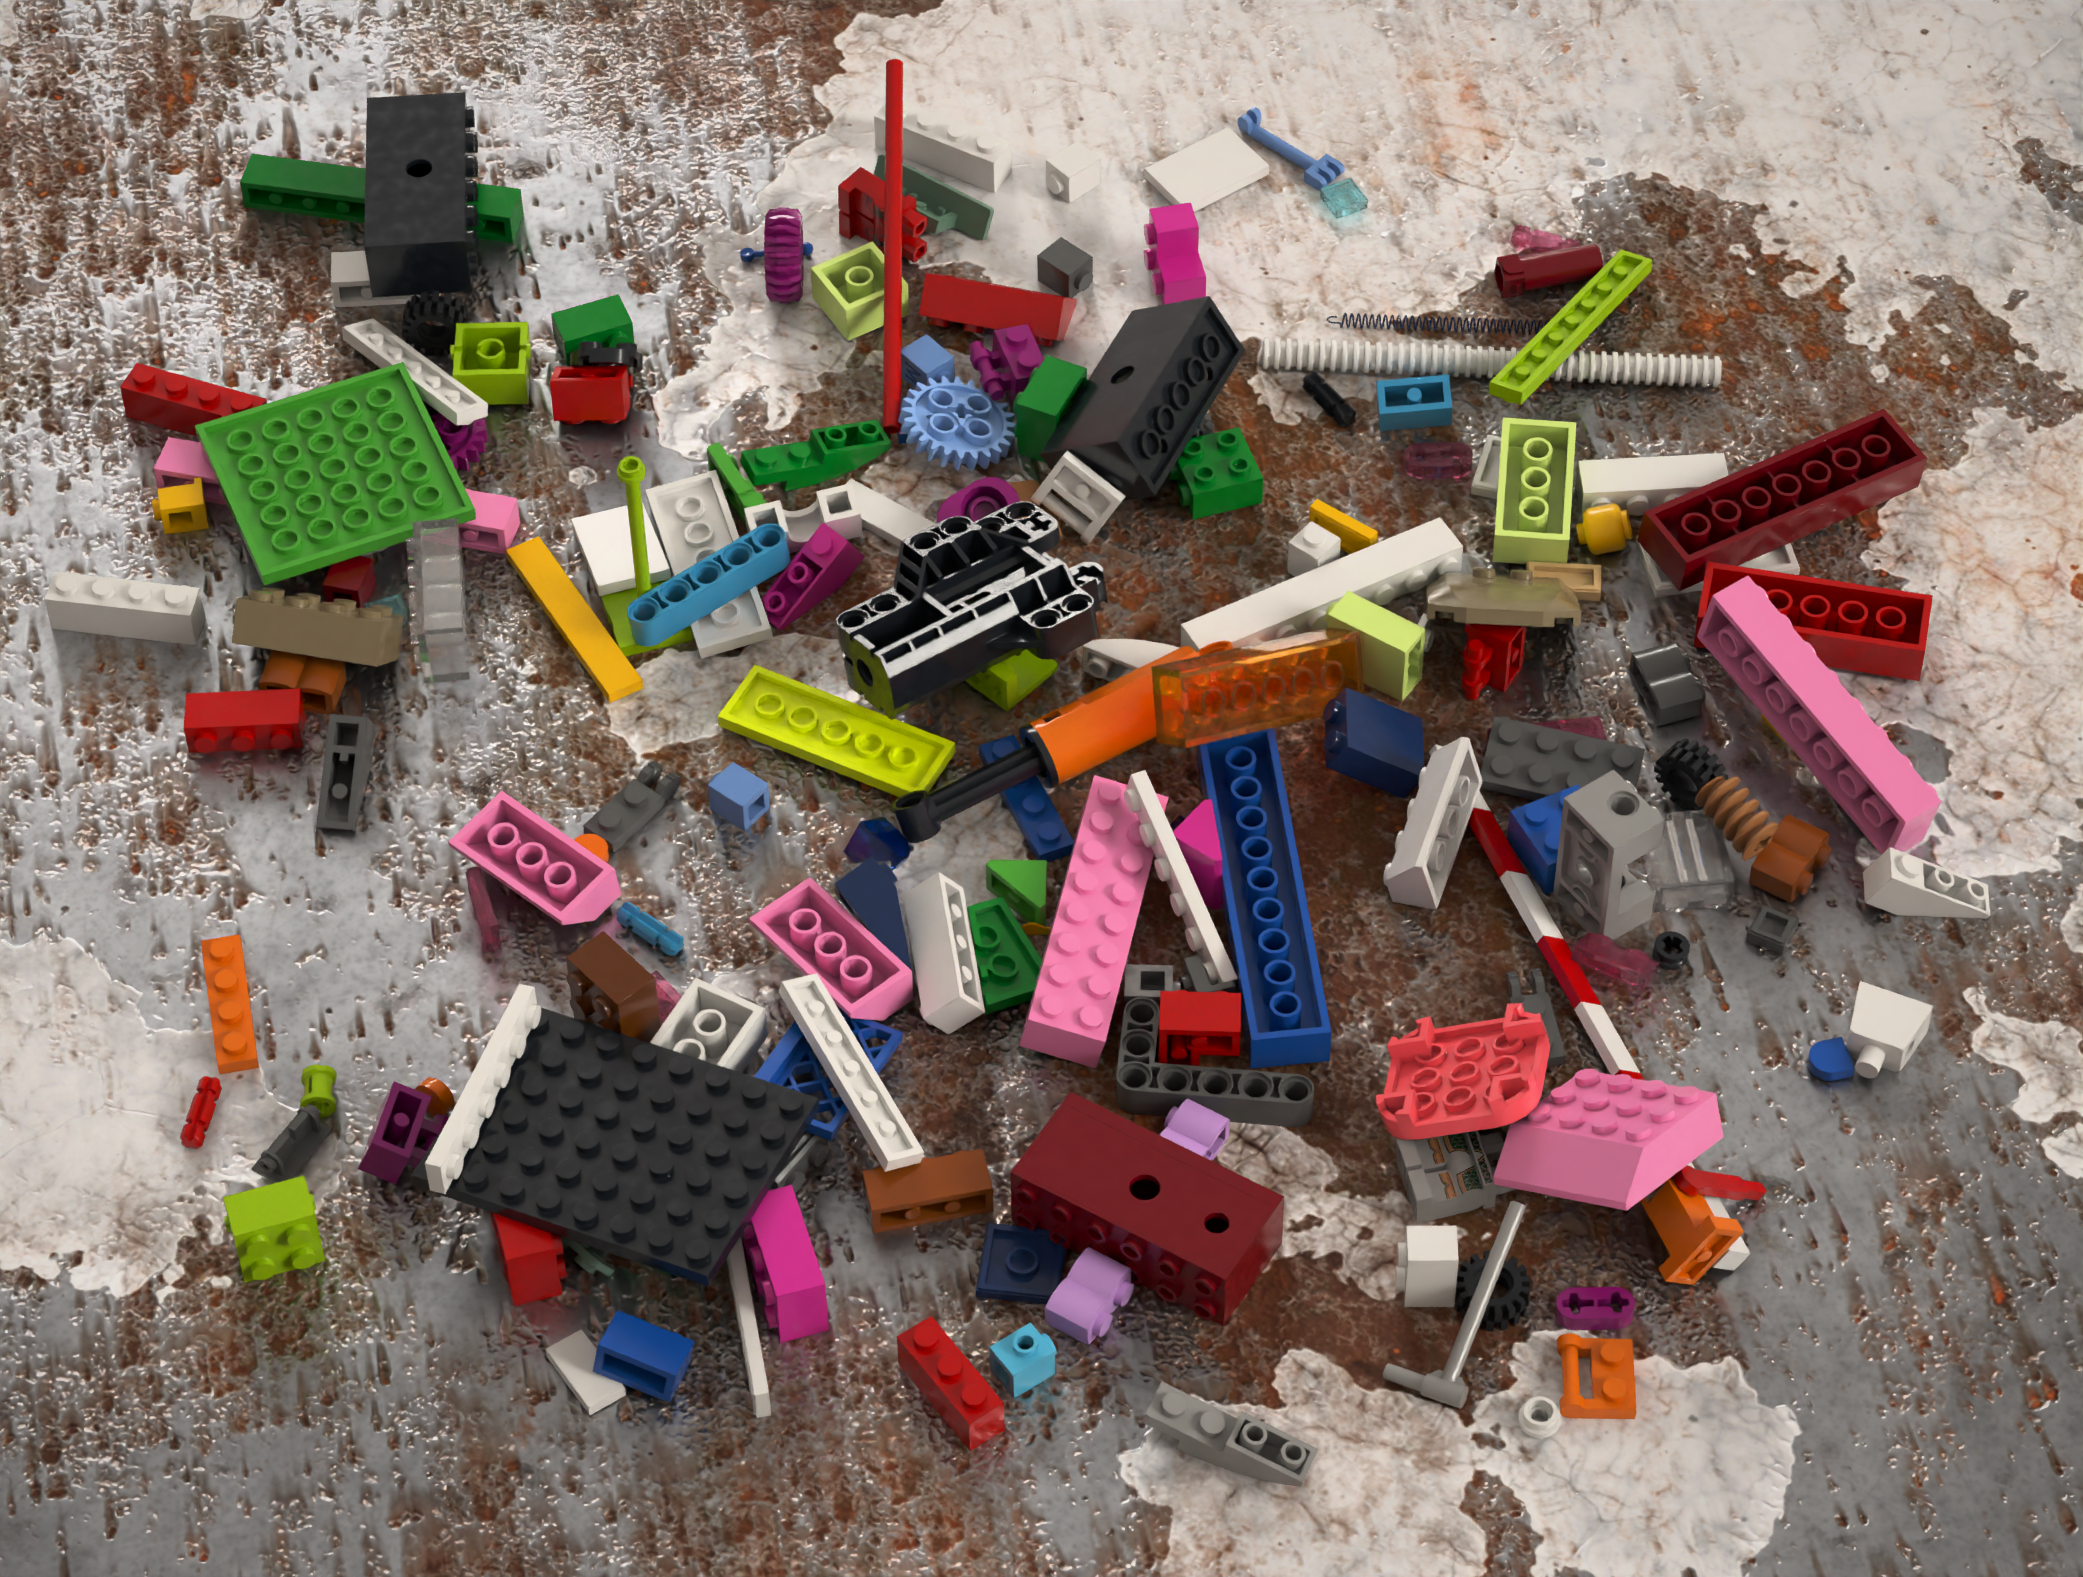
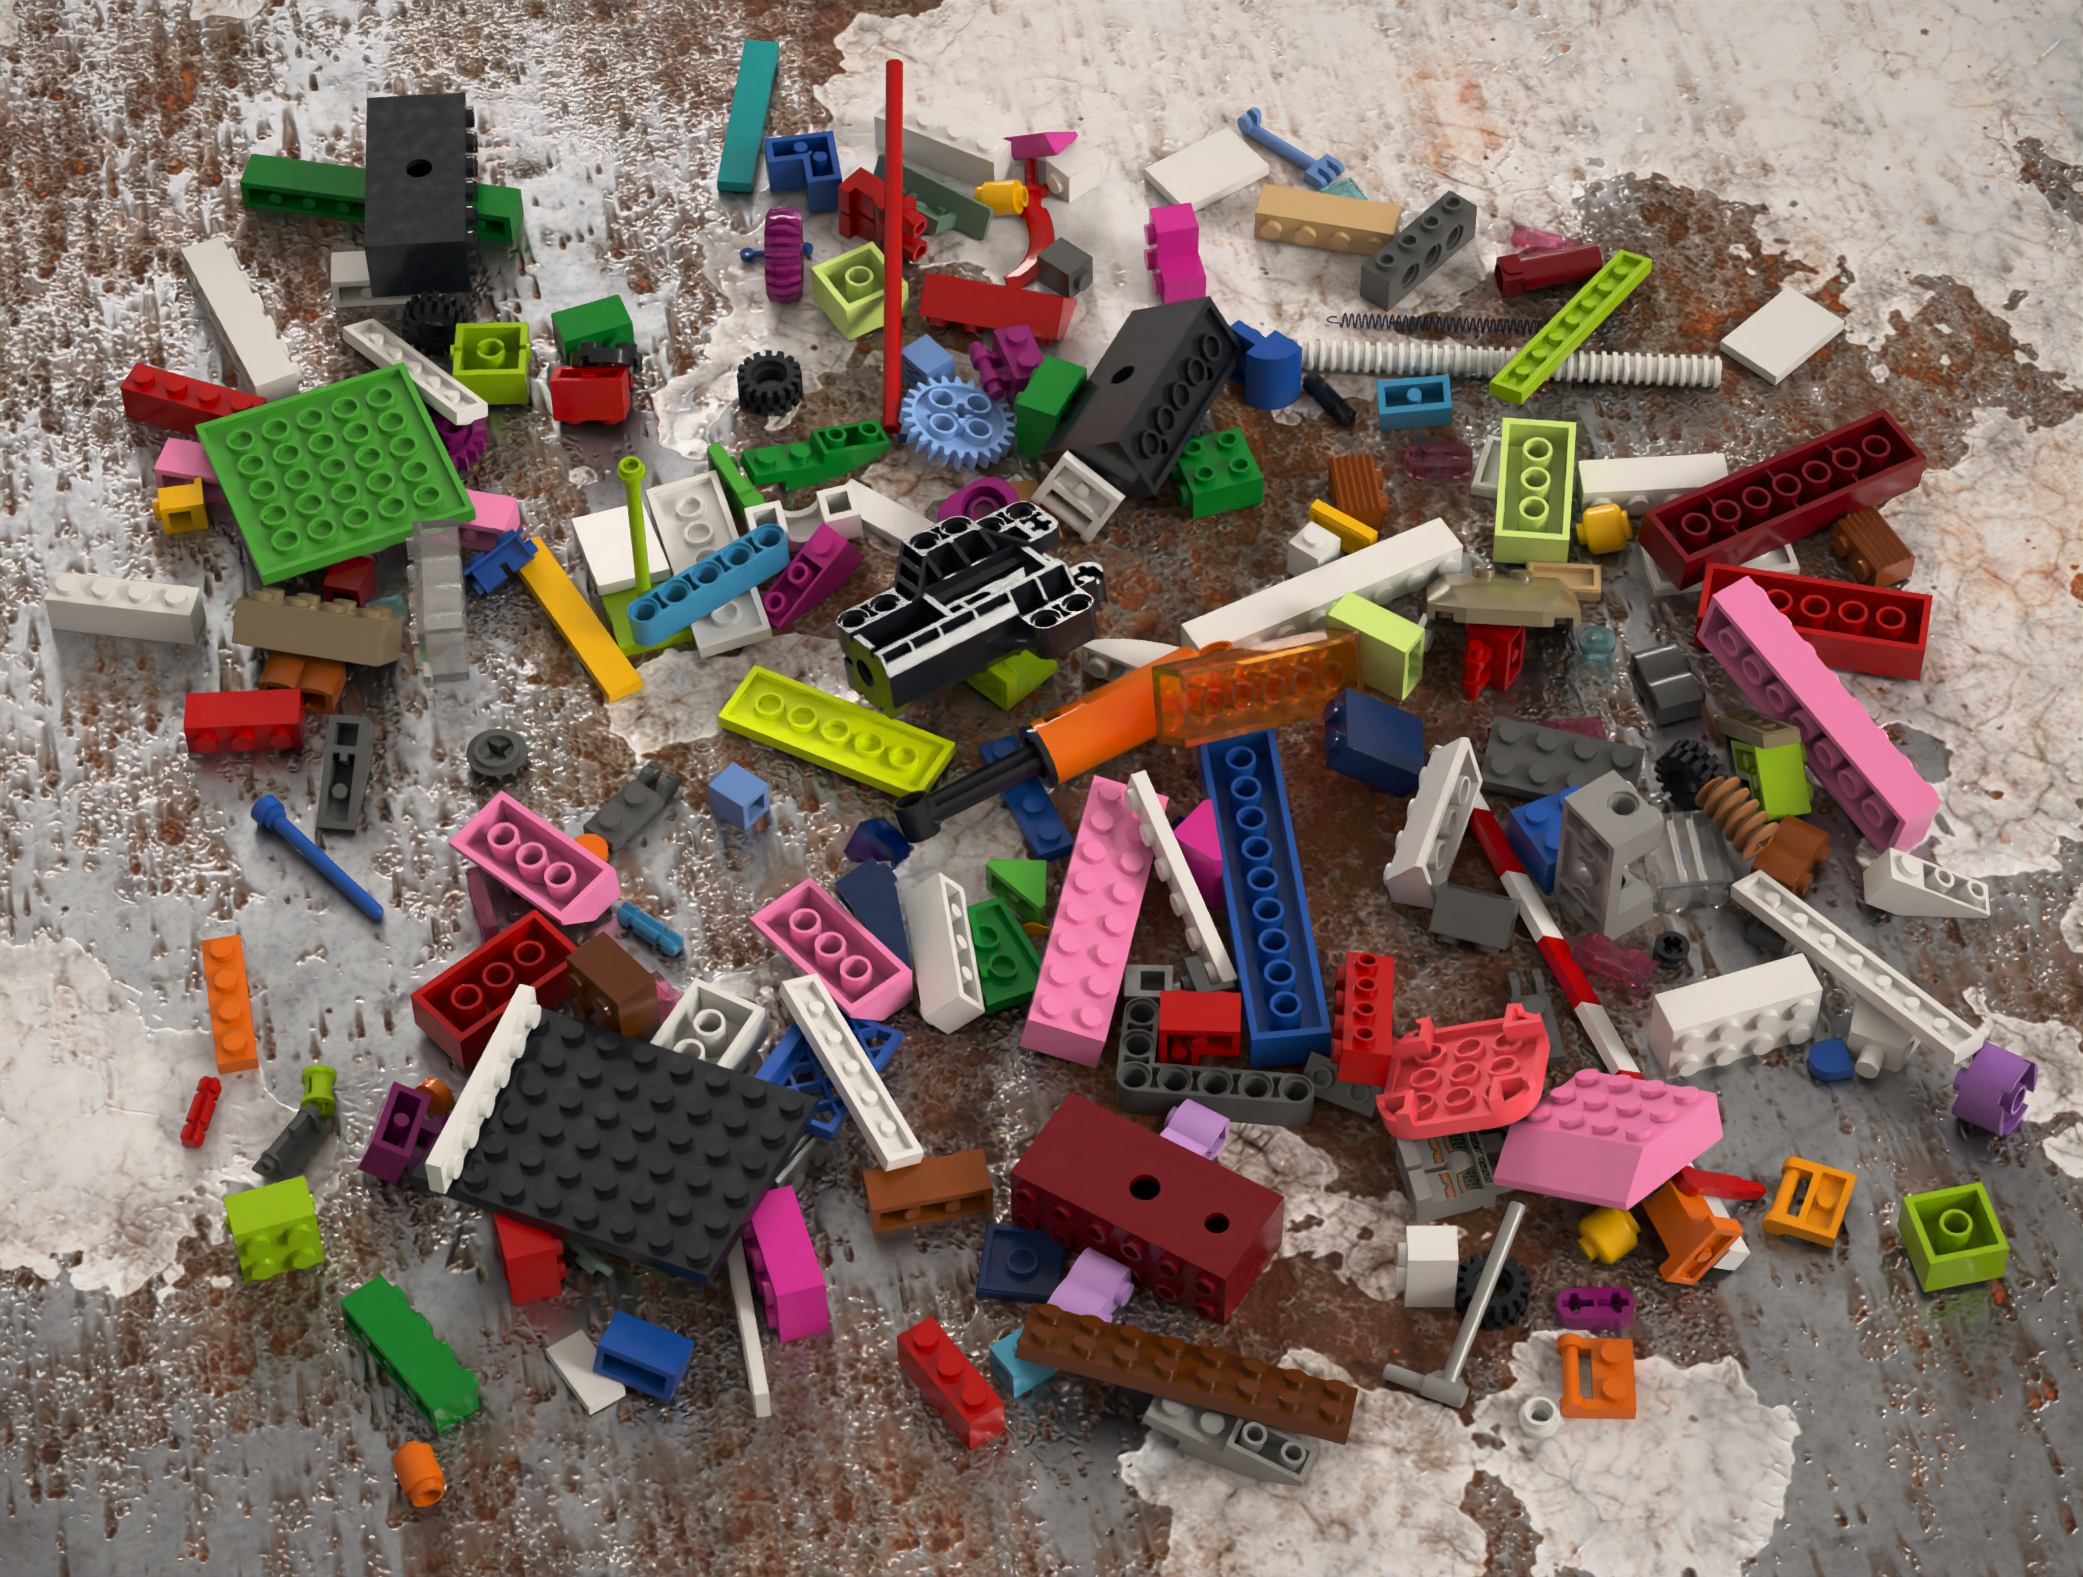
(241, 320): none -> white brick
(271, 814): none -> blue piece
(411, 1353): none -> green brick
(419, 1473): none -> orange brick
(471, 996): none -> red brick
(488, 567): none -> blue hinge
(501, 742): none -> dark grey gear
(748, 116): none -> teal tile
(769, 397): none -> black tyre
(807, 164): none -> blue brick
(1004, 196): none -> yellow brick
(1039, 227): none -> red sword
(1040, 144): none -> dark pink slope
(1187, 1372): none -> reddish brown plate
(1267, 368): none -> blue brick
(1325, 220): none -> tan brick
(1352, 1096): none -> dark grey hinge
(1355, 489): none -> dark orange brick
(1363, 1018): none -> red brick
(1418, 251): none -> dark grey brick
(1474, 917): none -> dark grey brick
(1597, 642): none -> clear light blue plate
(1608, 1234): none -> yellow head
(1734, 1016): none -> white brick
(1757, 729): none -> dark tan tile
(1775, 777): none -> lime brick
(1781, 335): none -> white tile
(1822, 1207): none -> light orange plate
(1857, 967): none -> white plate
(1873, 549): none -> dark orange brick
(1953, 1237): none -> lime brick
(1994, 1089): none -> medium lavender brick

